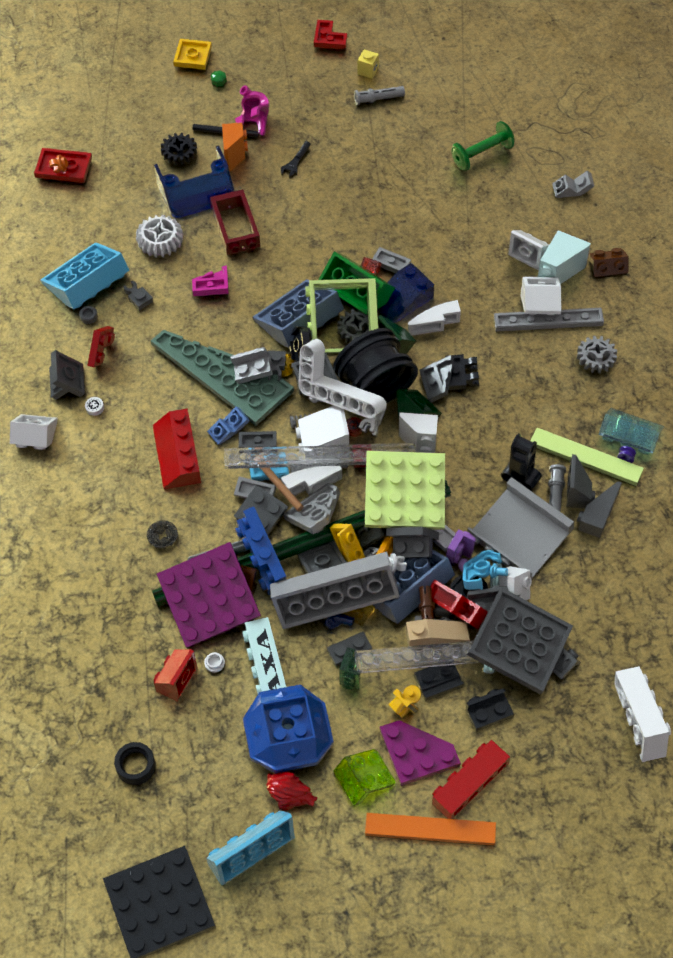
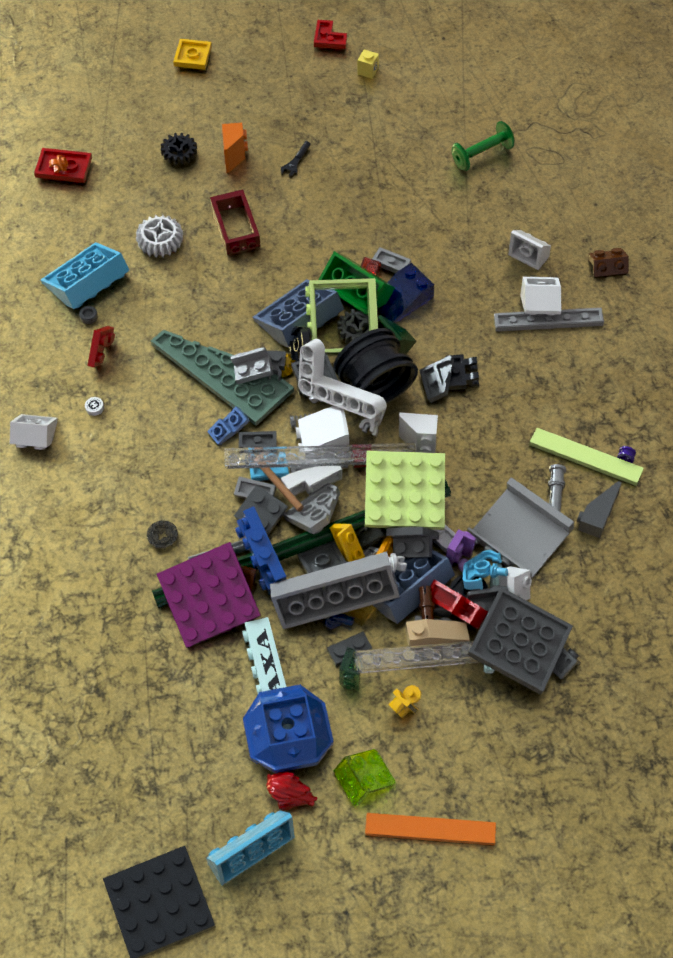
(65, 375): dark grey bracket -> none
(130, 748): black tyre -> none
(138, 297): dark grey plate -> none
(176, 450): red slope -> none
(176, 673): red slope -> none
(195, 193): clear blue windscreen -> none
(211, 283): dark pink wing -> none
(214, 662): white plate -> none
(215, 129): black bar -> none
(218, 78): green tile -> none
(255, 109): dark pink piece -> none
(353, 426): clear red tile -> none
(372, 95): light grey pin -> none
(414, 402): dark green slope -> none
(416, 752): magenta plate -> none
(435, 318): white slope -> none
(438, 681): black plate -> none
(470, 780): red brick -> none
(489, 709): black bracket -> none
(522, 463): black piece -> none
(564, 257): light aqua slope -> none
(568, 187): light grey slope -> none
(578, 485): dark grey slope -> none
(597, 354): light grey gear -> none
(630, 431): clear light blue slope -> none
(643, 713): white wedge -> none

